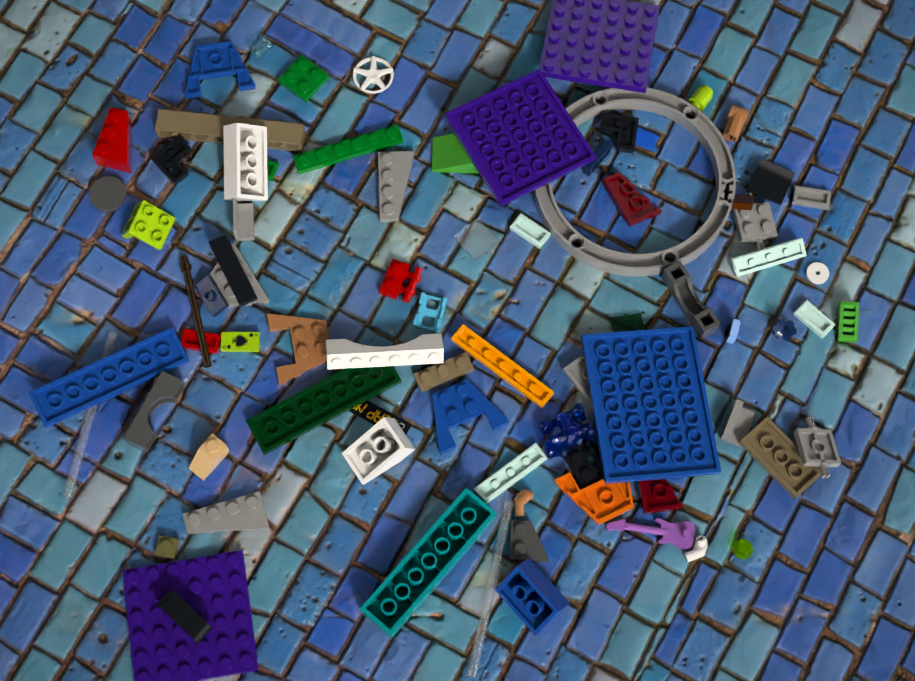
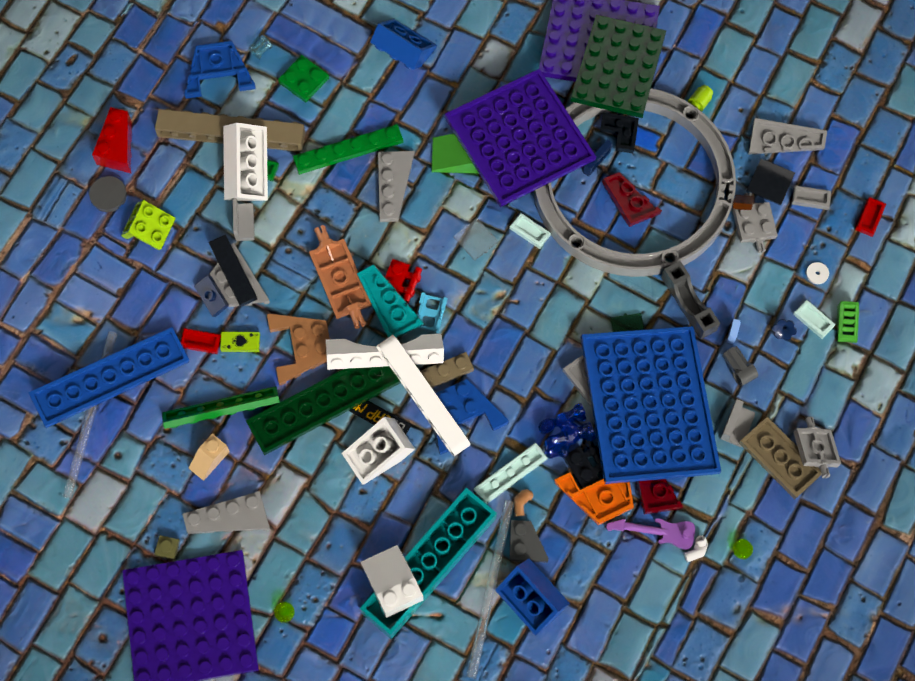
(164, 390): dark grey arch -> none
(168, 160): black plate -> none
(184, 616): black beam -> none
(186, 269): dark brown bar -> none
(220, 407): none -> green plate
(284, 612): none -> clear neon green plate
(339, 278): none -> nougat plate
(373, 75): white wheel -> none
(388, 304): none -> teal wing
(392, 581): none -> white slope
(402, 43): none -> blue slope
(423, 395): none -> white beam
(502, 366): light orange plate -> none
(618, 66): none -> dark green plate
(736, 119): medium nougat piece -> none
(742, 370): none -> dark grey piece
(768, 257): light aqua tile -> none
(782, 137): none -> light grey wing
(870, 216): none -> red tile

